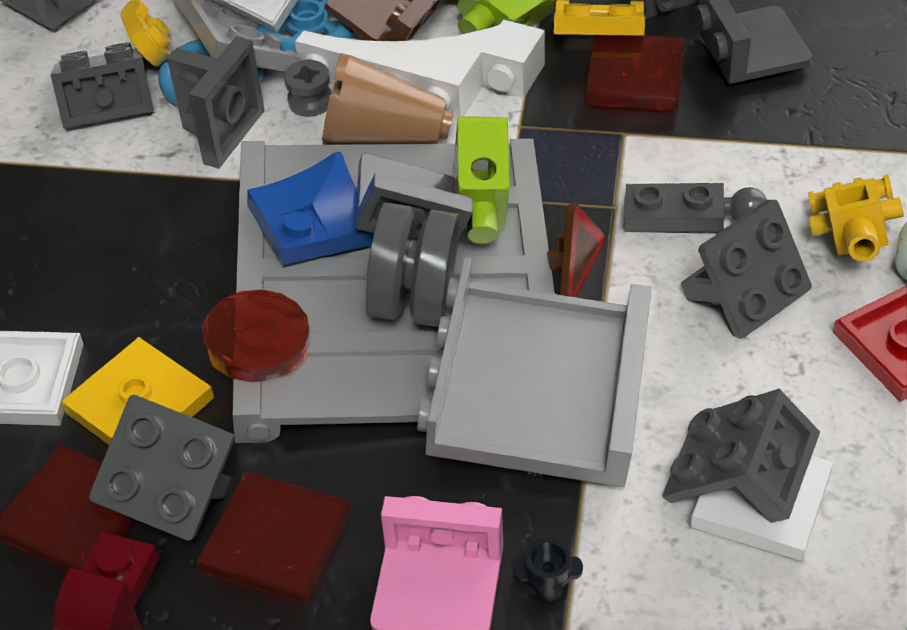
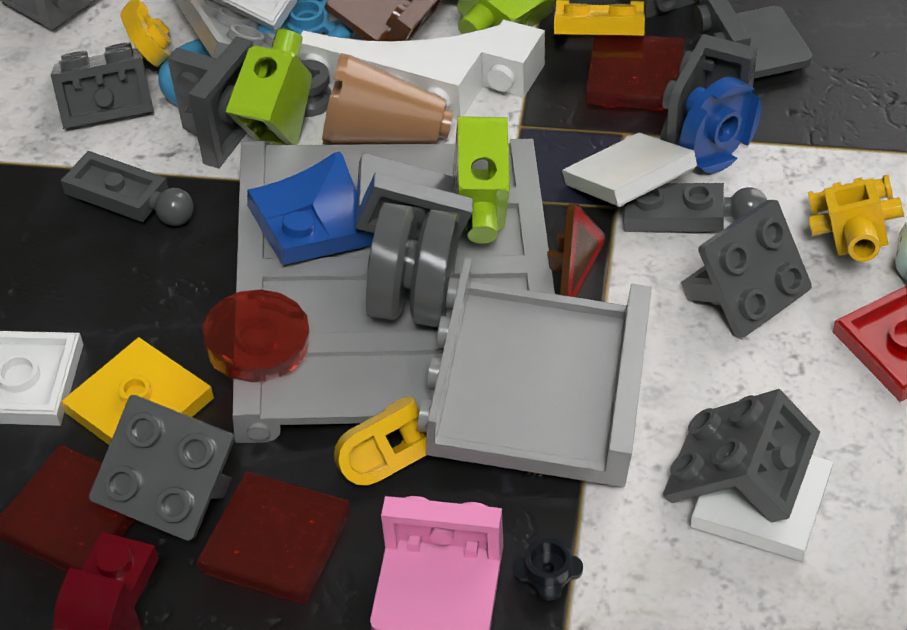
(126, 190): none -> dark grey plate
(272, 91): none -> lime torso
(364, 450): none -> yellow plate
(630, 169): none -> white tile
(707, 63): none -> dark grey bracket
(719, 122): none -> blue plate

